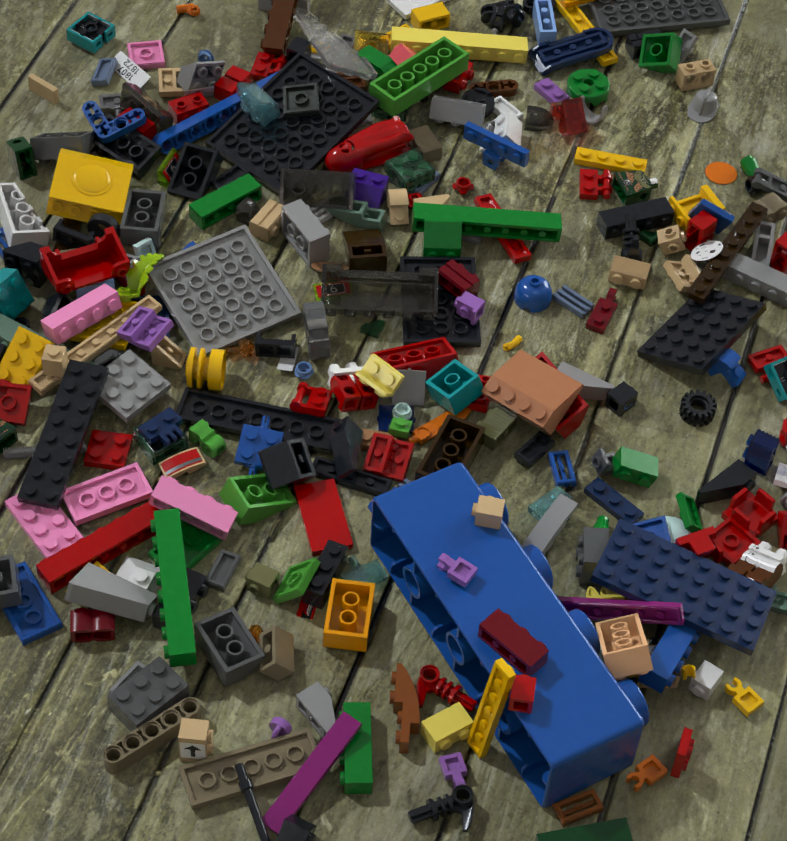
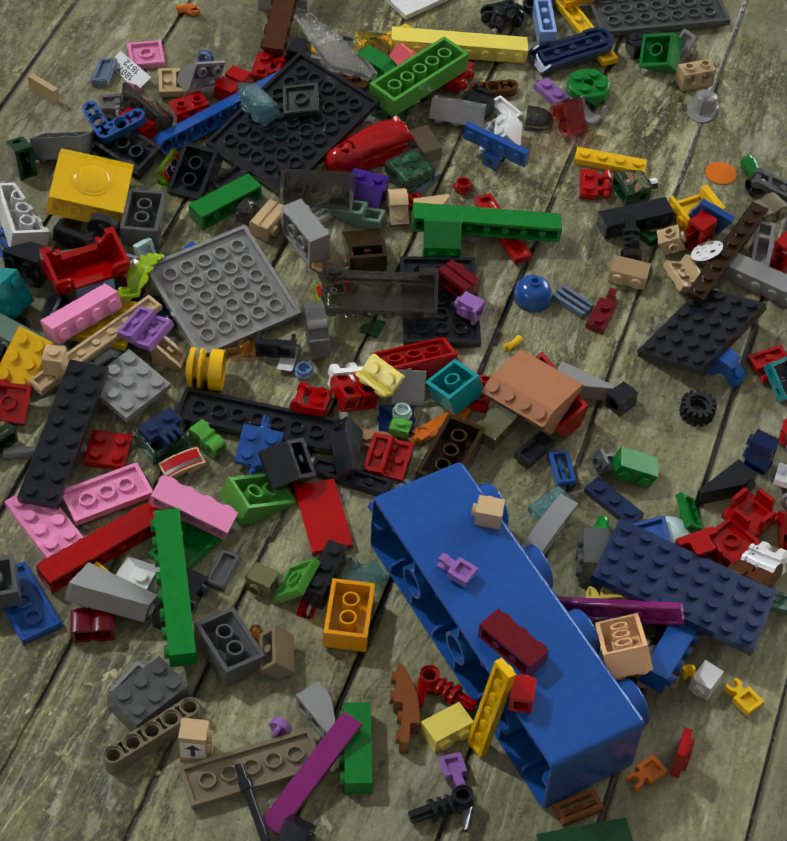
(91, 32): piece -> none
(430, 17): yellow brick -> none

